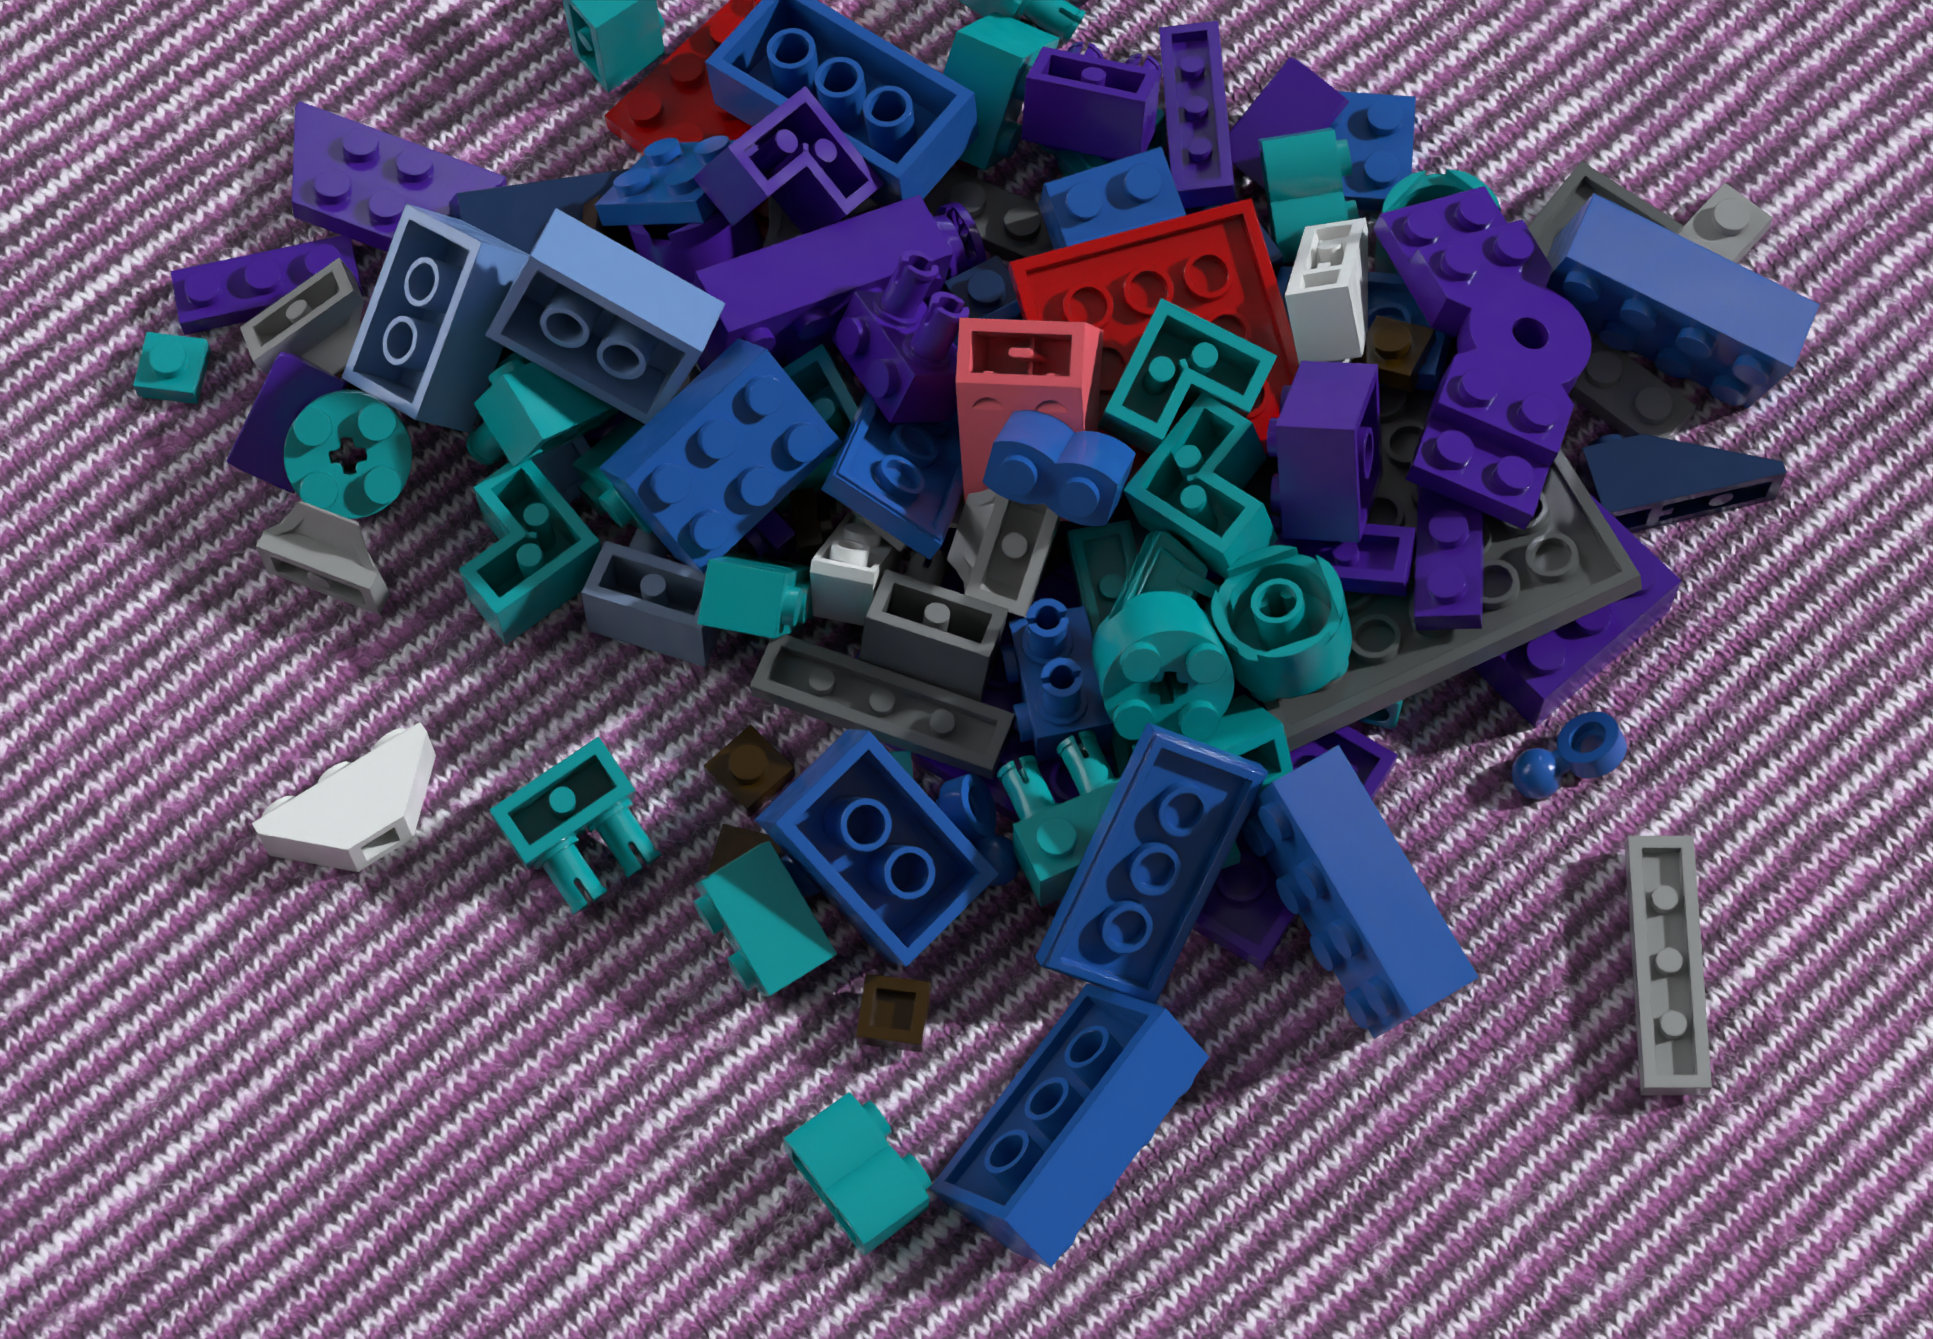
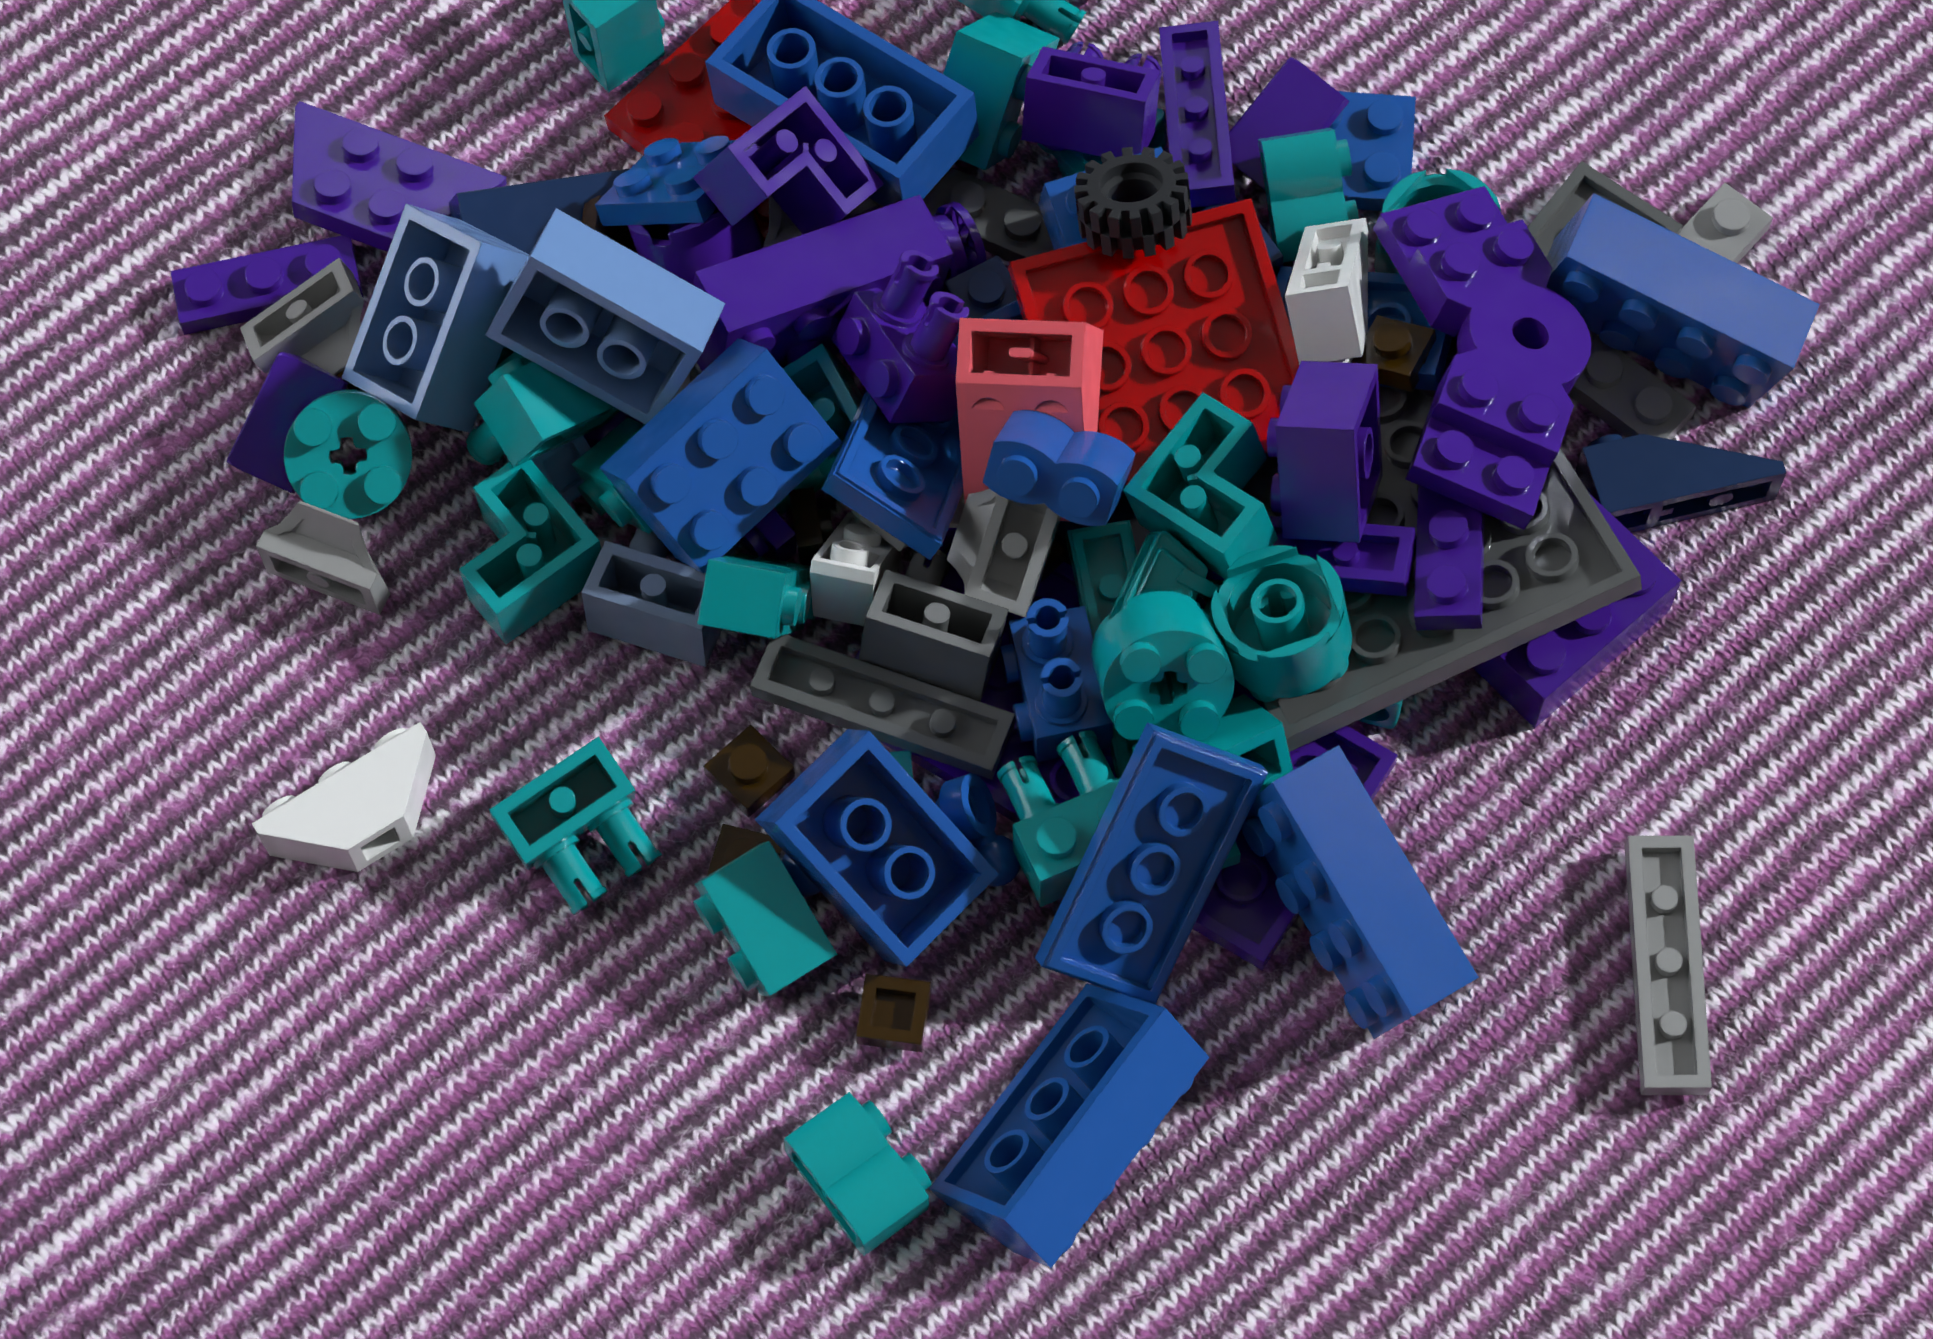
(172, 367): teal plate -> none
(1133, 202): none -> black tyre
(1176, 363): teal brick -> none
(1585, 746): blue plate -> none

